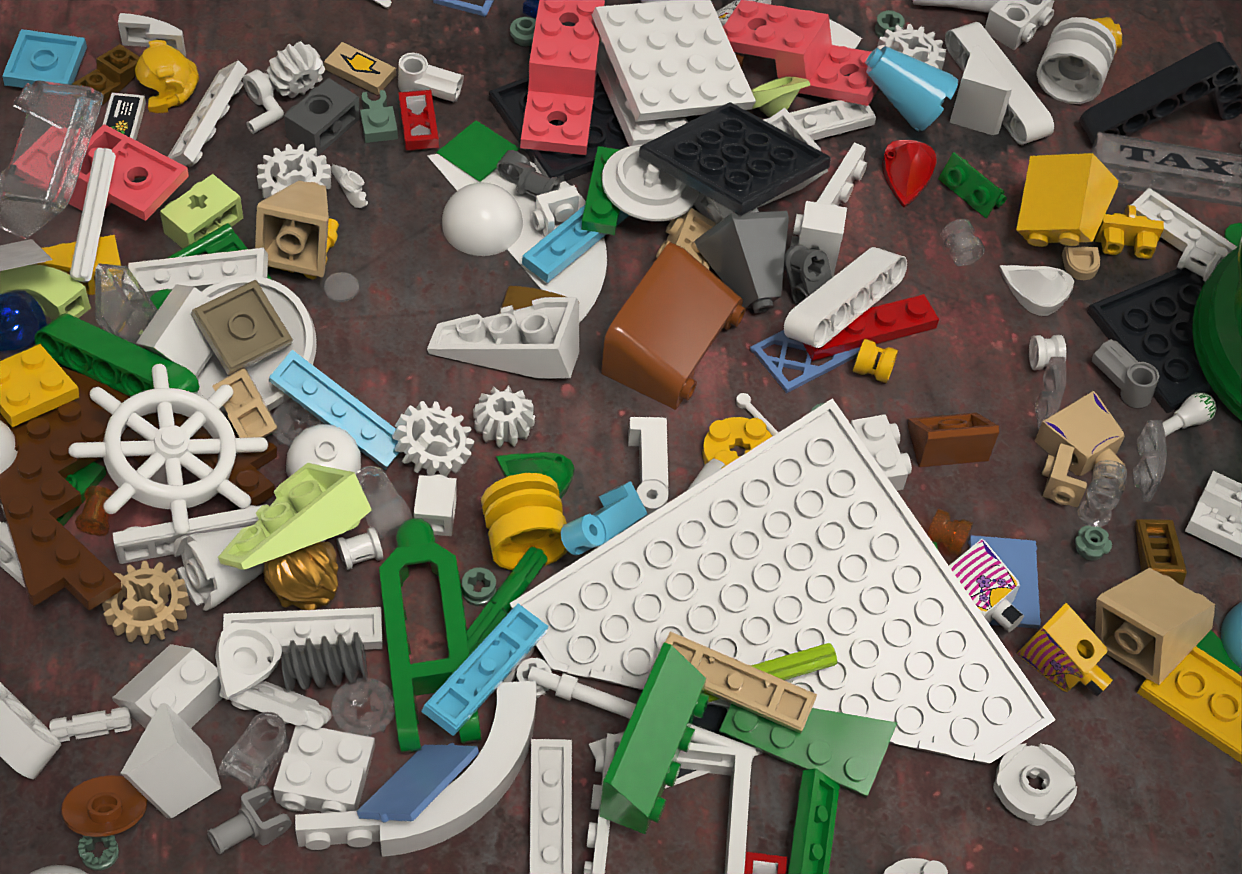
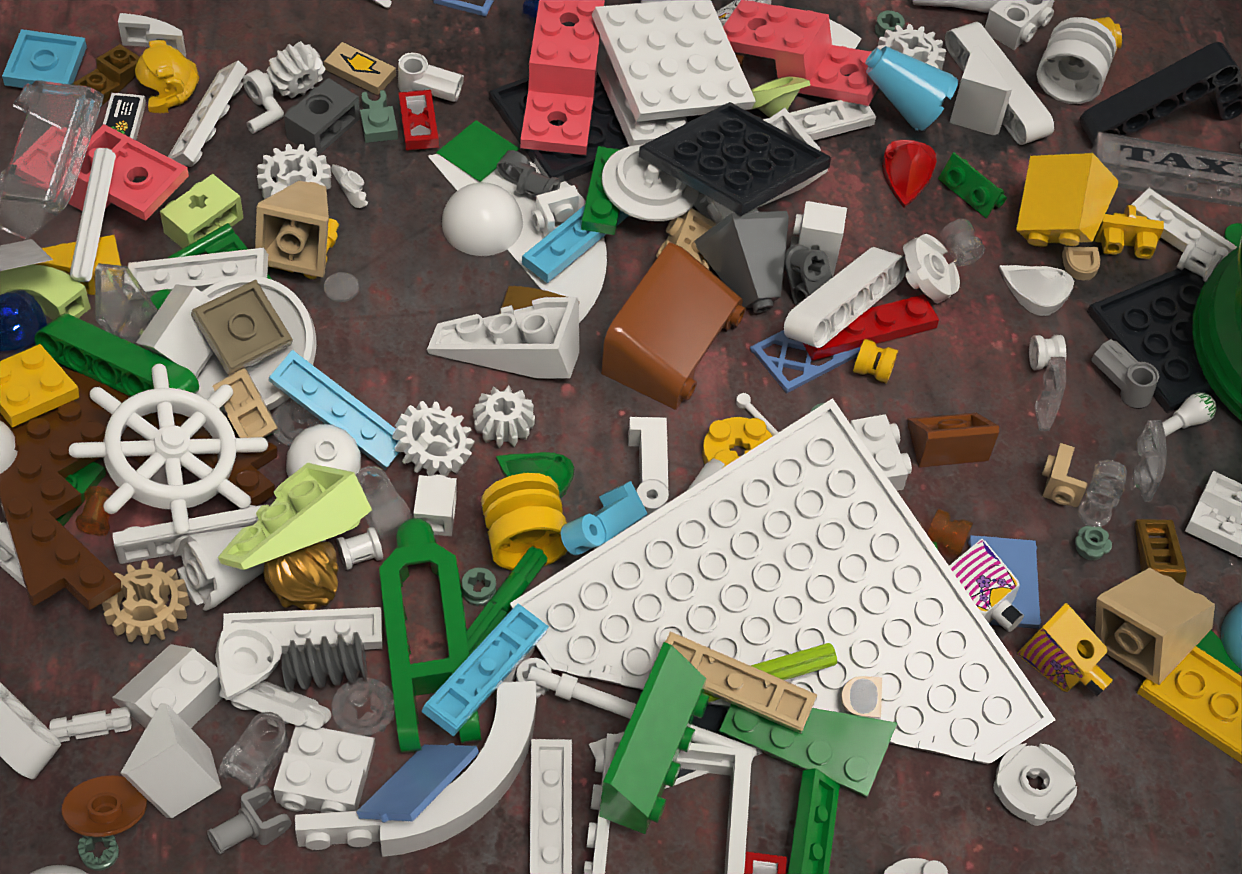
(523, 30): sand green plate -> none
(841, 184): white plate -> none
(863, 696): none -> tile
(930, 269): none -> white plate
(1087, 428): tan torso -> none

